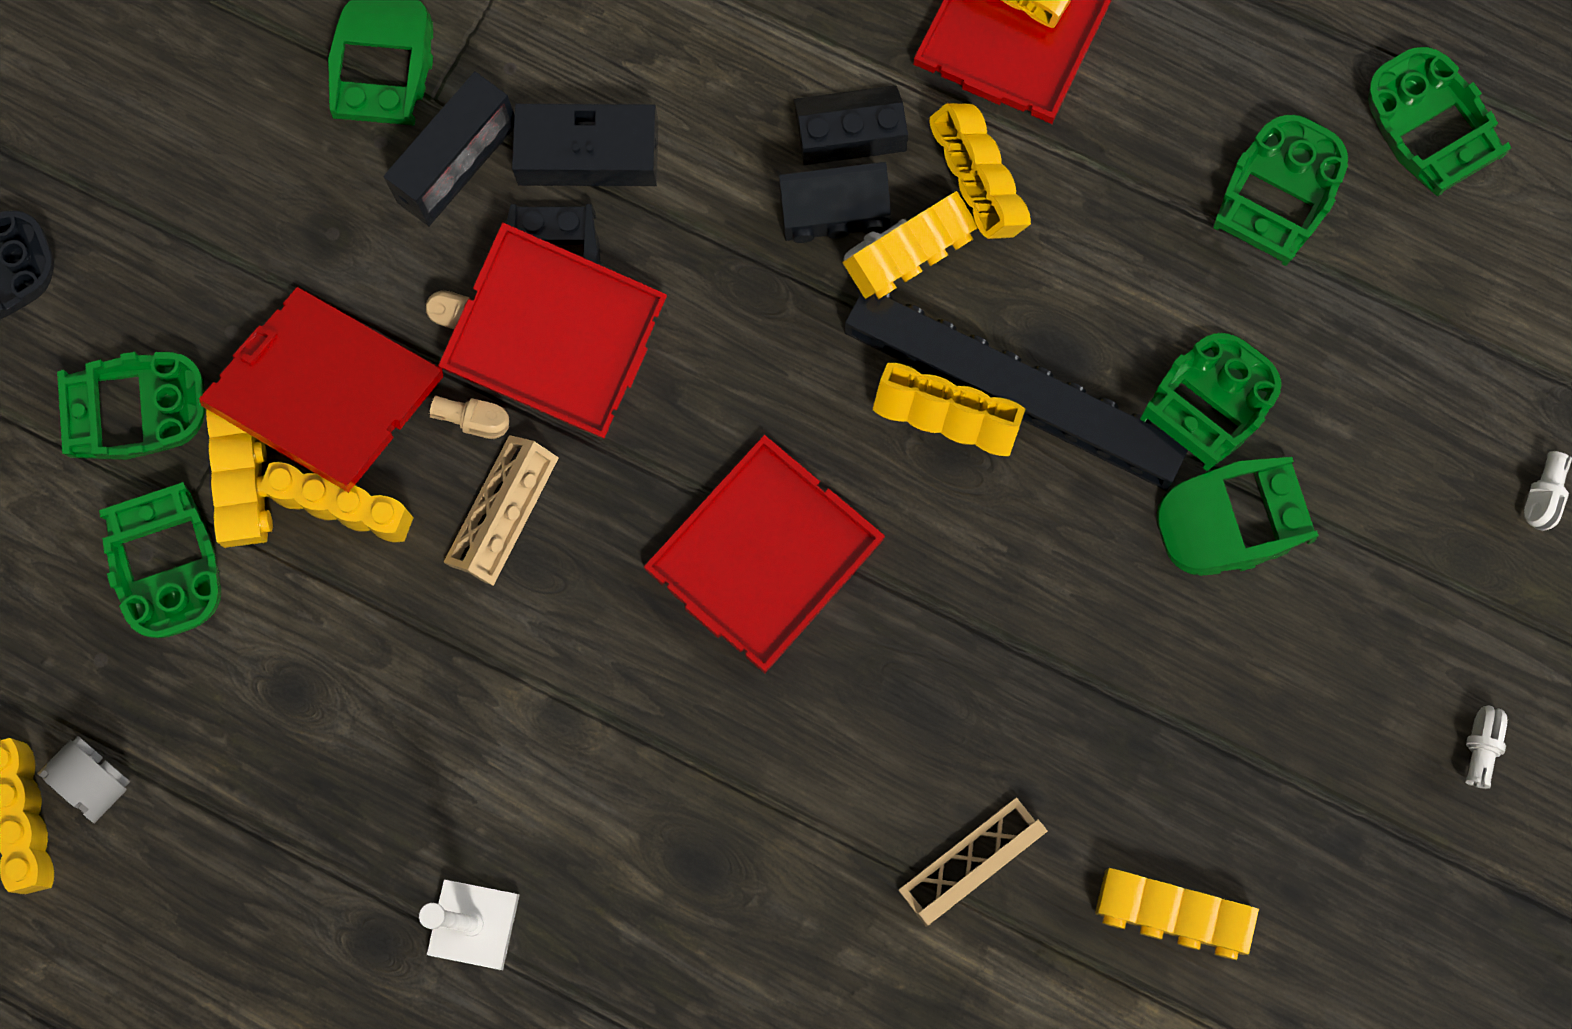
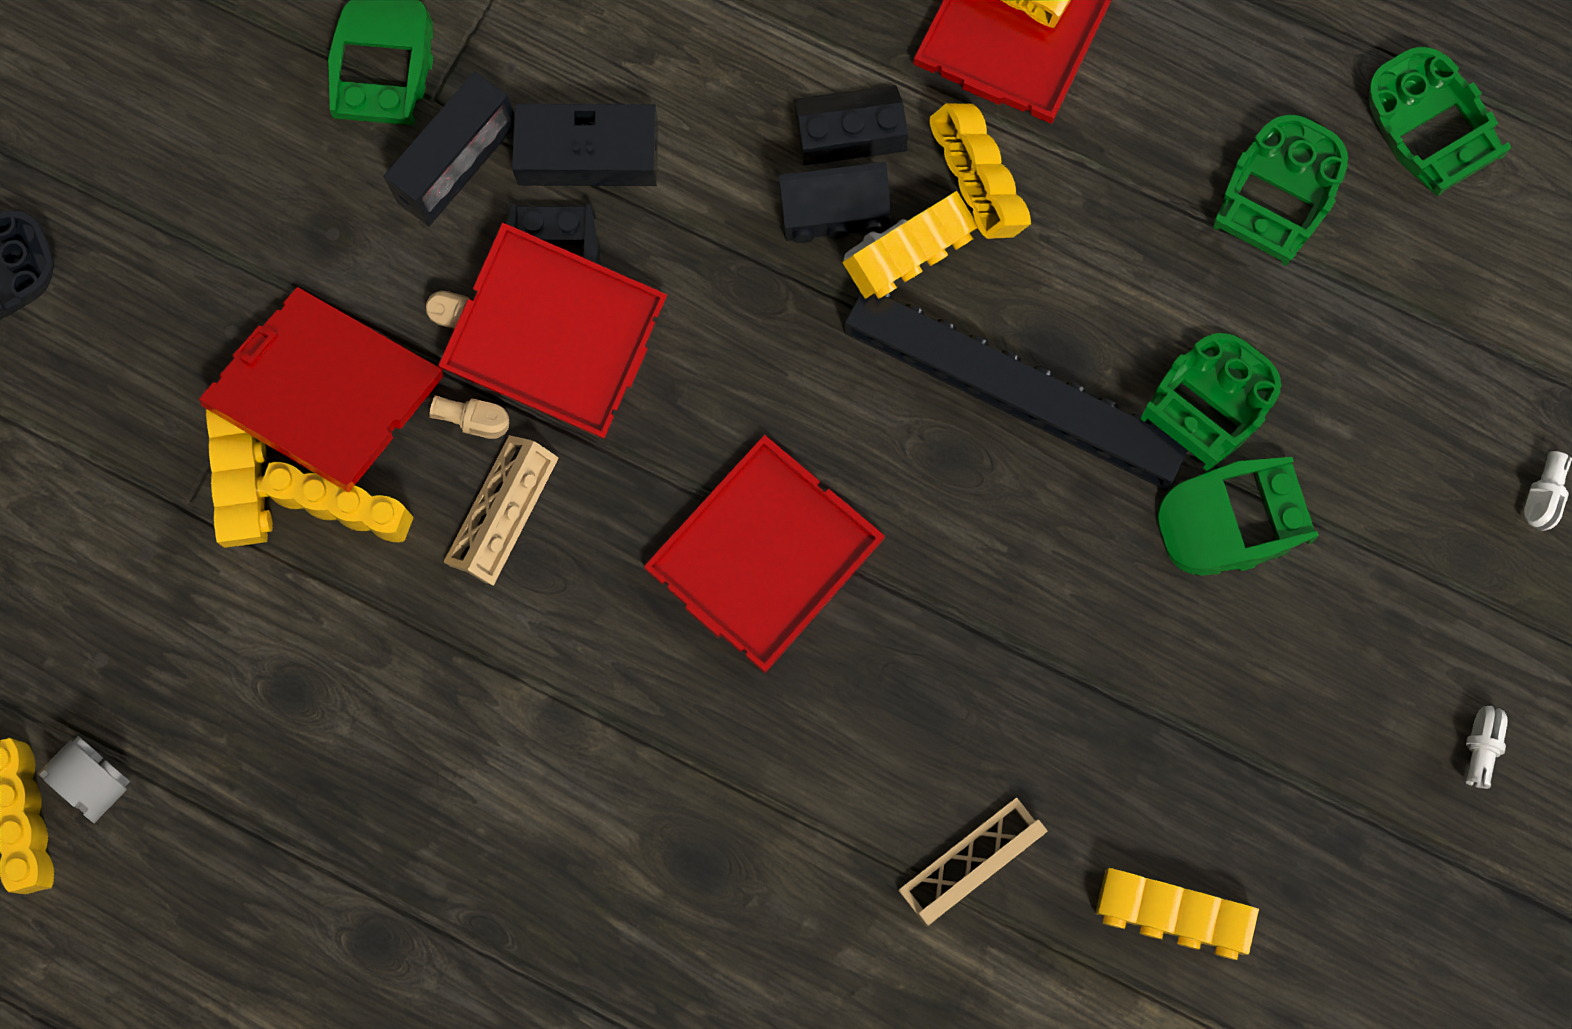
(168, 400): green slope -> none
(174, 598): green slope -> none
(470, 924): white tile -> none
(944, 408): yellow brick -> none

